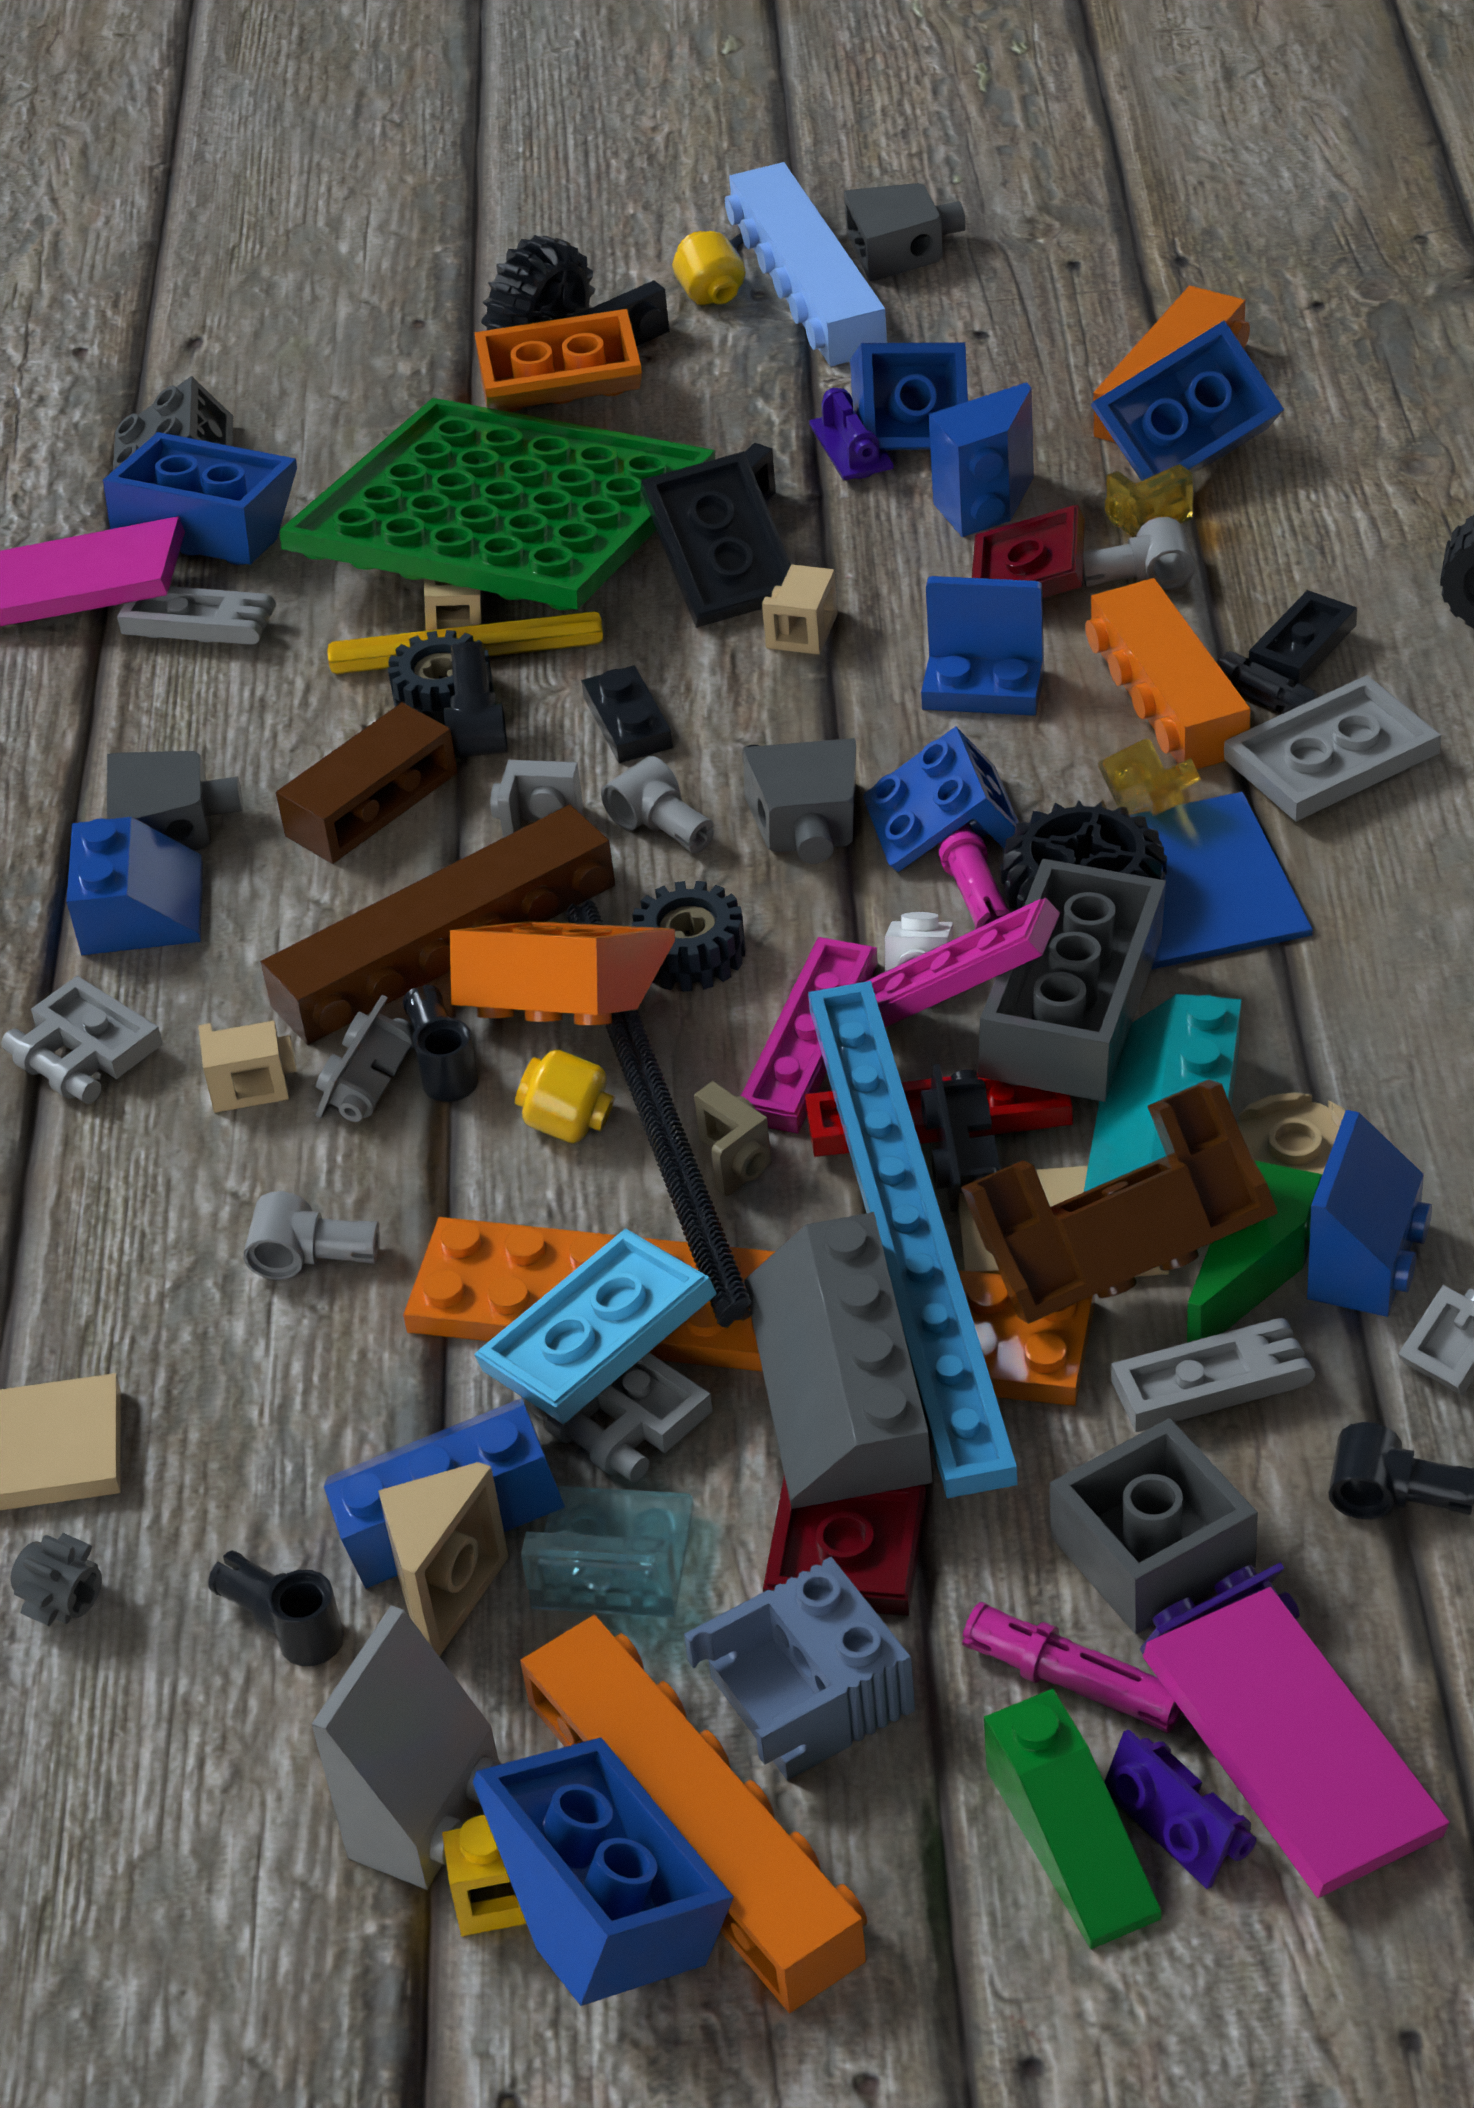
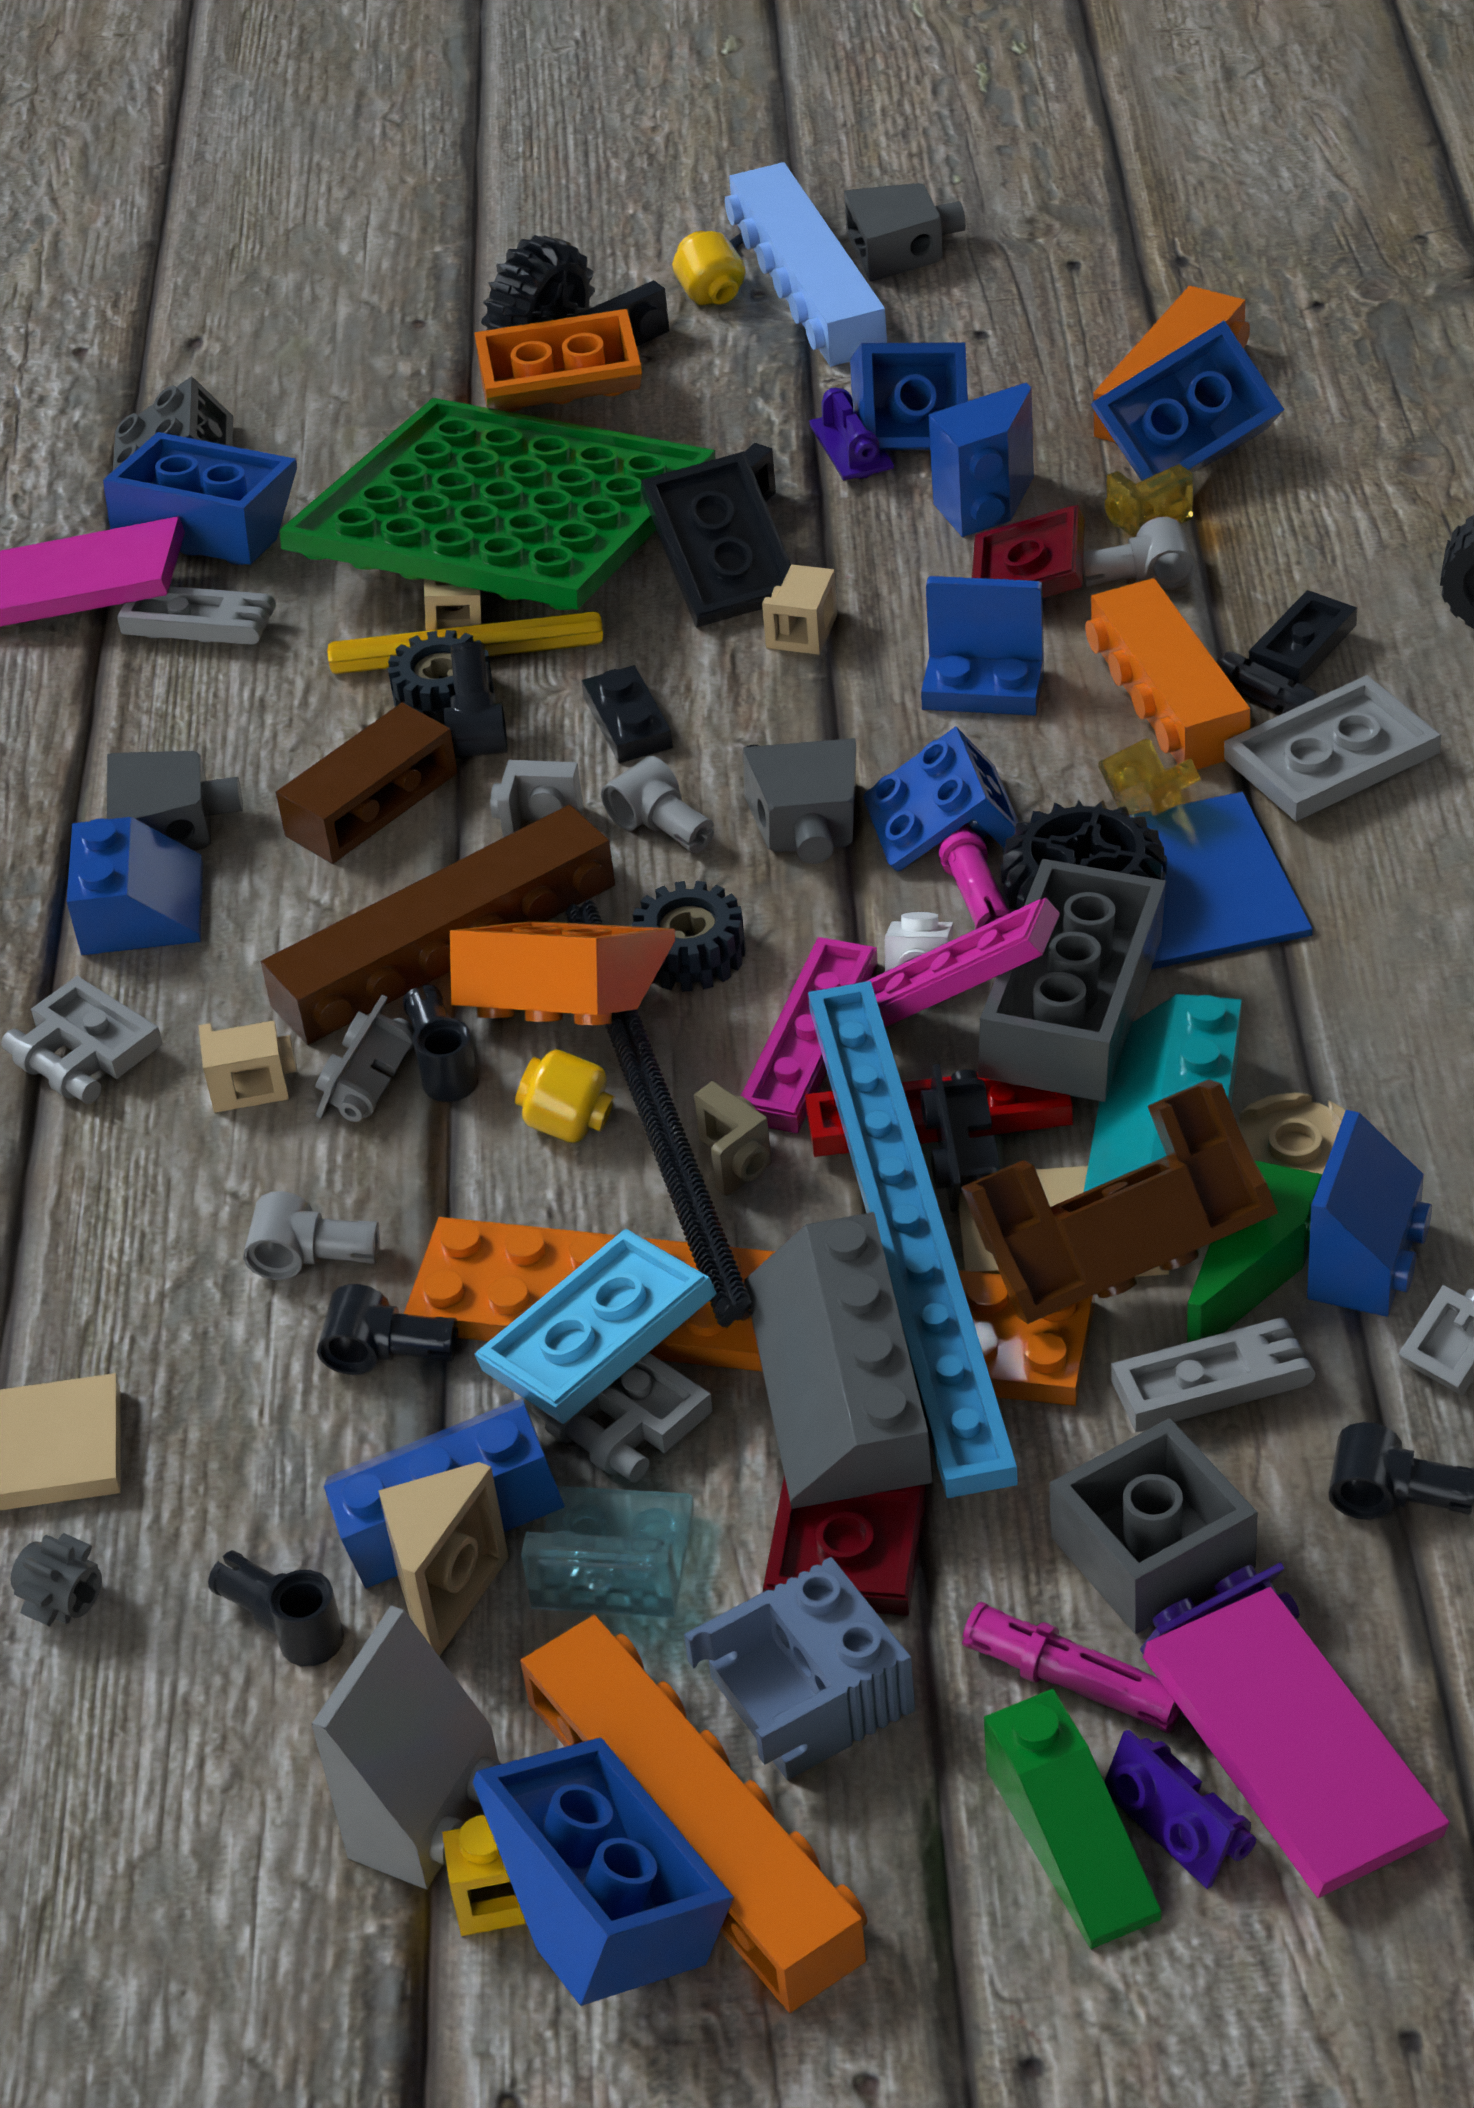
(366, 1328): none -> black pin

